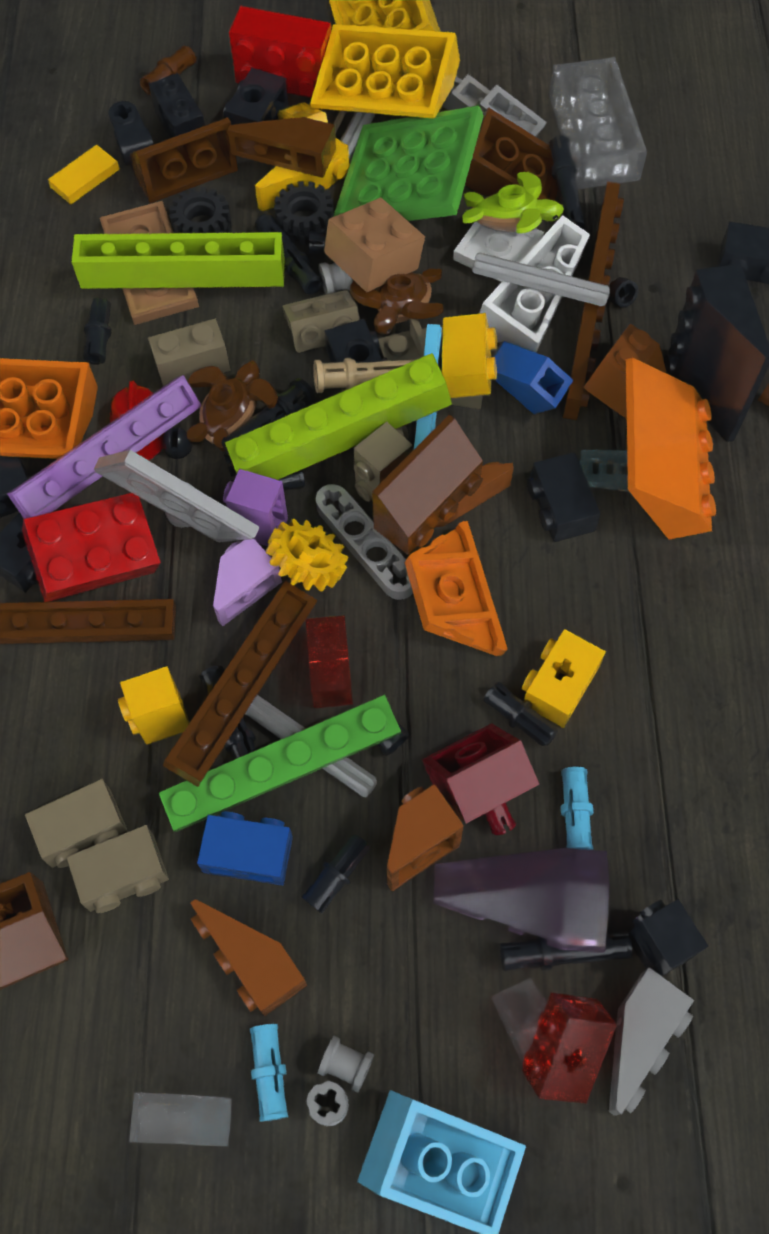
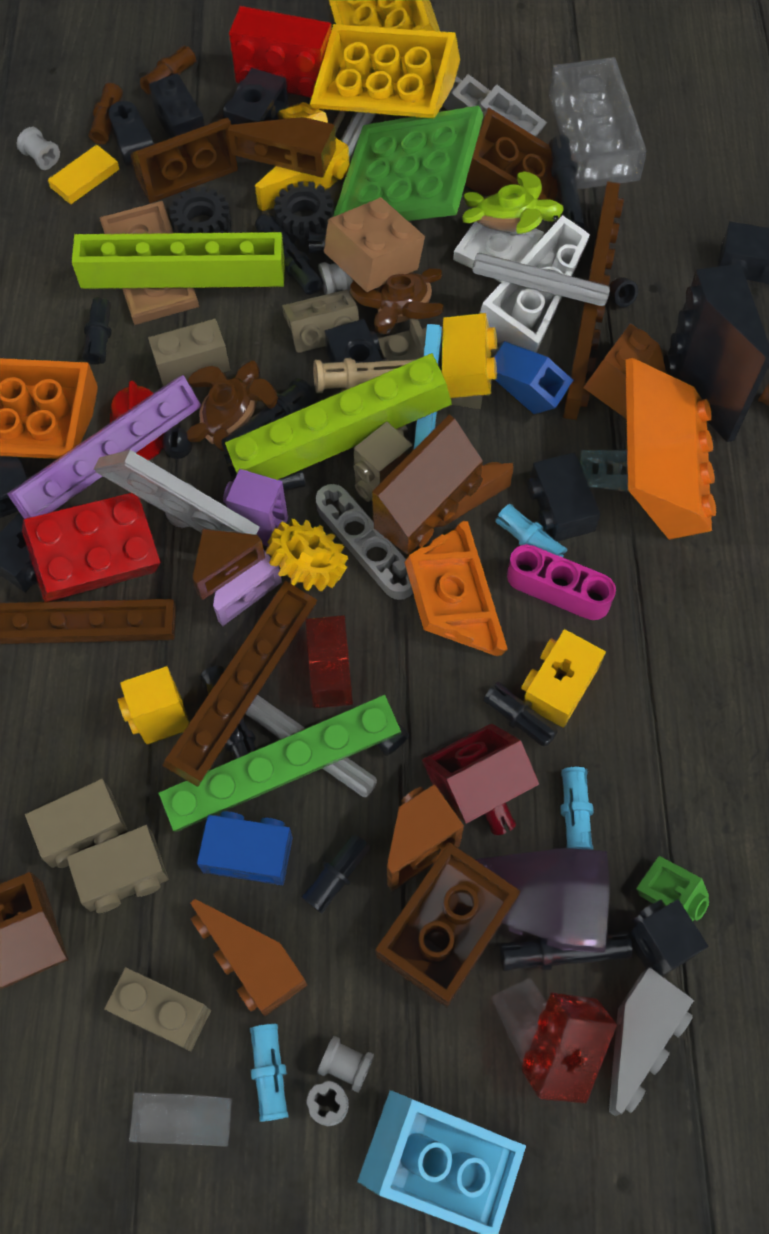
(42, 151): none -> light grey bush
(101, 124): none -> reddish brown pin
(158, 1009): none -> dark tan brick
(223, 558): none -> reddish brown slope
(447, 924): none -> reddish brown slope
(527, 531): none -> medium azure pin
(572, 597): none -> dark pink beam
(673, 882): none -> bright green bracket

